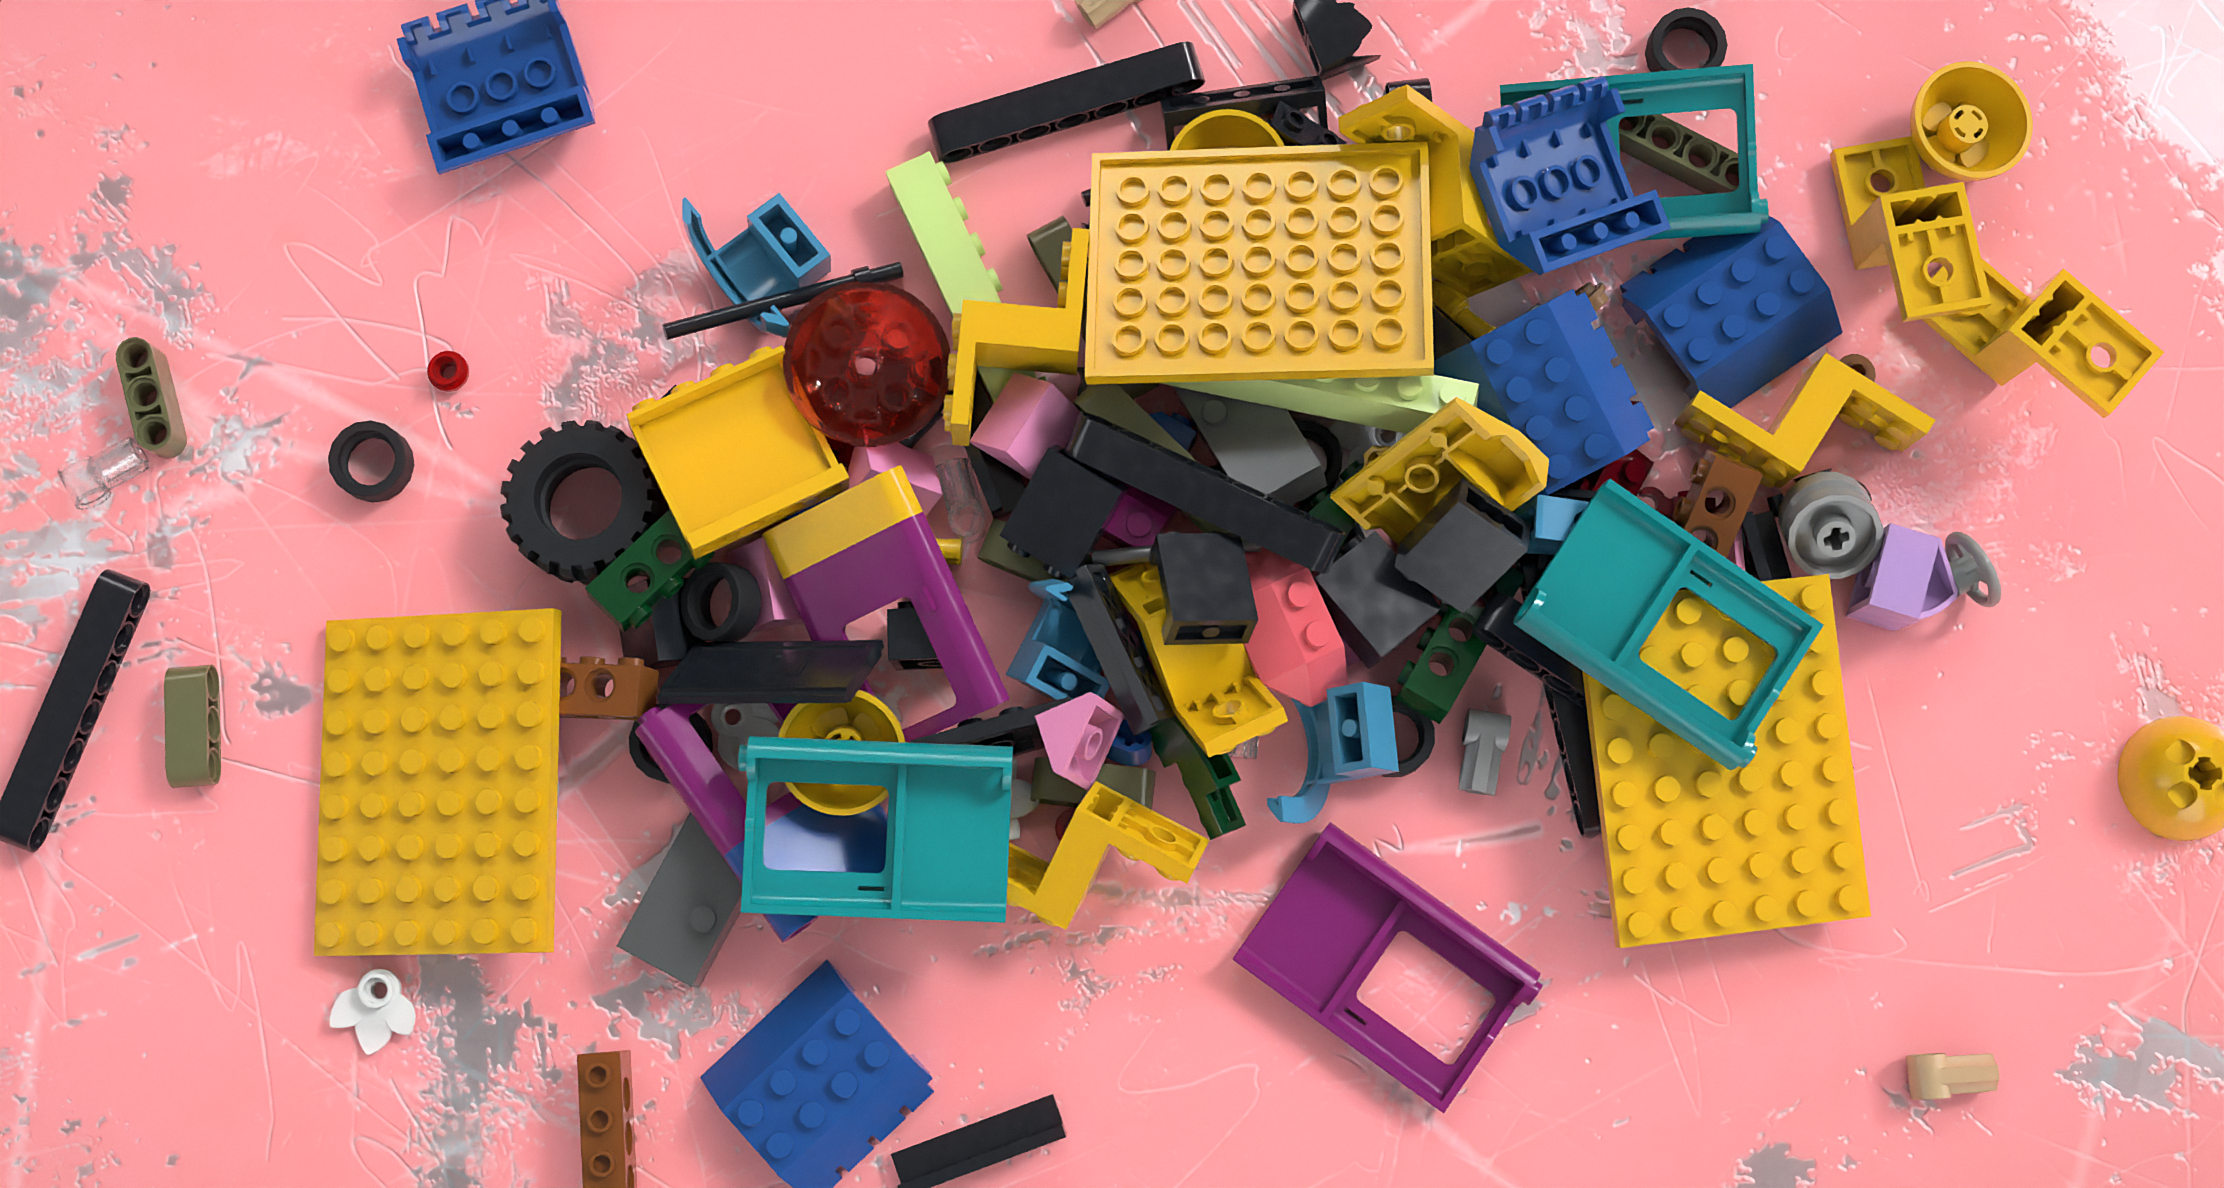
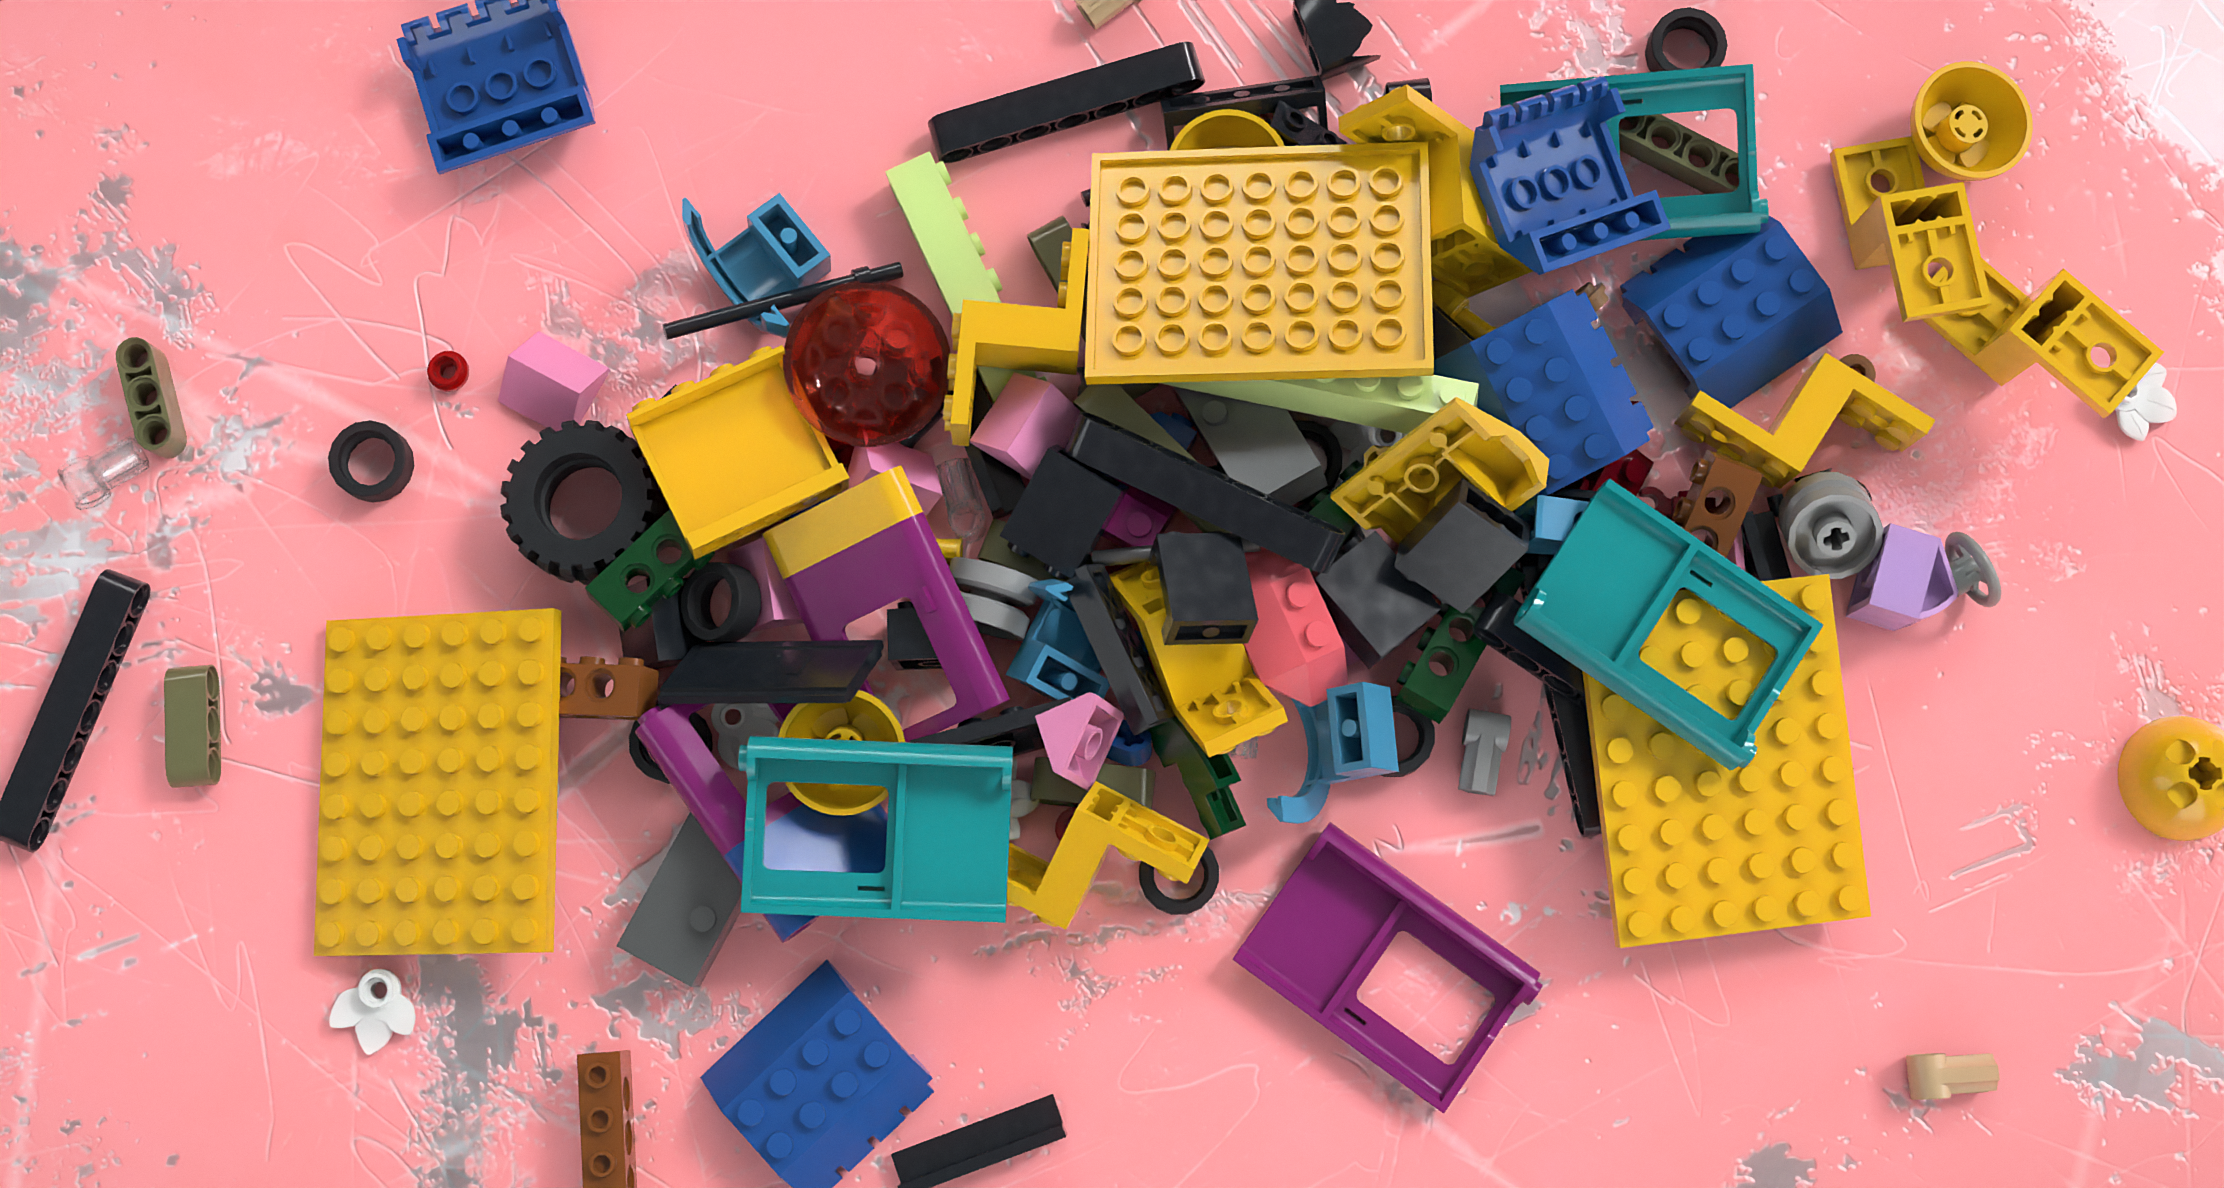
(550, 381): none -> bright pink slope
(991, 593): none -> light grey wheel
(1187, 905): none -> black tyre
(2146, 404): none -> white plate

